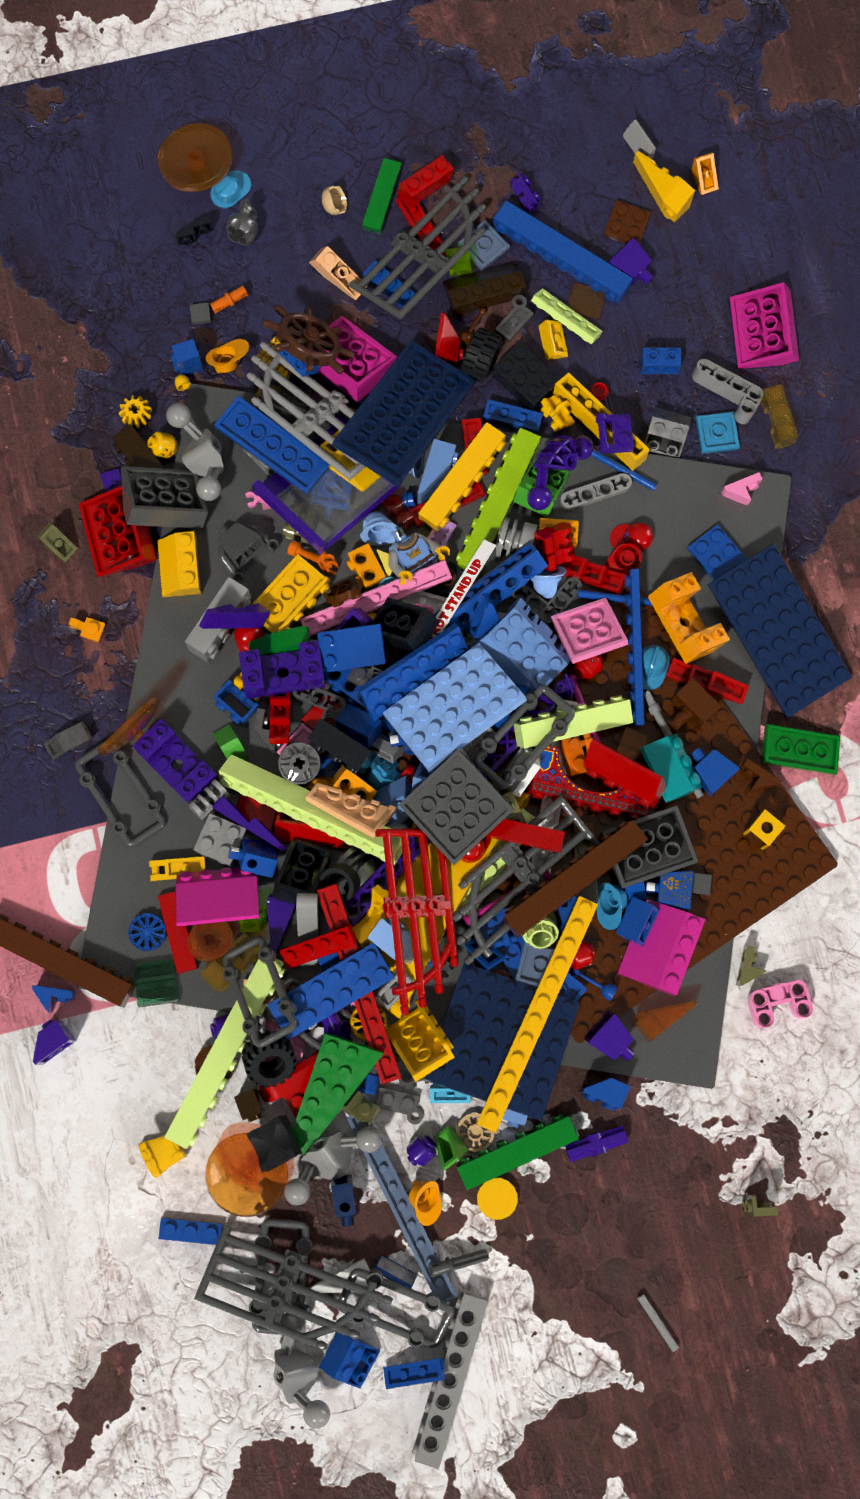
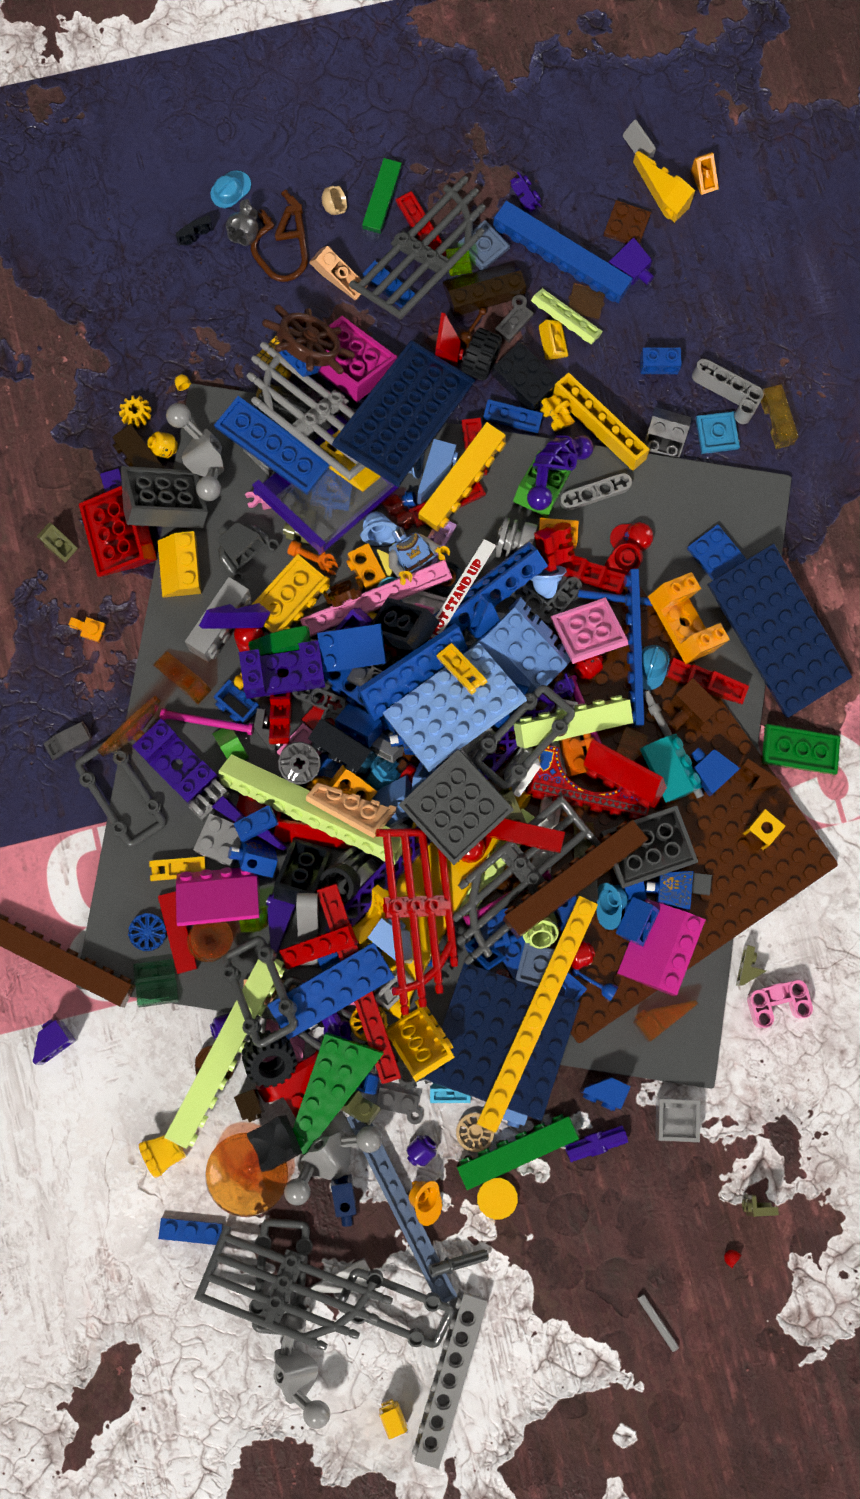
(47, 995): blue slope -> none
(164, 714): none -> dark pink bar
(182, 677): none -> clear orange slope
(186, 358): blue brick -> none
(195, 157): clear orange dish -> none
(200, 313): dark grey tile -> none
(214, 972): clear yellow arch -> none
(227, 356): light orange piece -> none
(229, 299): orange pin -> none
(256, 823): none -> blue plate
(293, 209): none -> reddish brown piece
(349, 1360): blue slope -> none
(392, 1419): none -> yellow brick
(395, 1272): flat silver slope -> none
(414, 1373): blue plate -> none
(425, 182): red brick -> none
(449, 1147): bright green slope -> none
(461, 668): none -> yellow plate
(500, 494): lime brick -> none
(599, 391): red plate -> none
(611, 1037): dark purple torso -> none
(621, 433): dark purple plate -> none
(622, 469): blue bar -> none
(677, 1120): none -> piece
(731, 1257): none -> red hinge
(738, 490): bright pink slope -> none
(764, 327): dark pink slope -> none

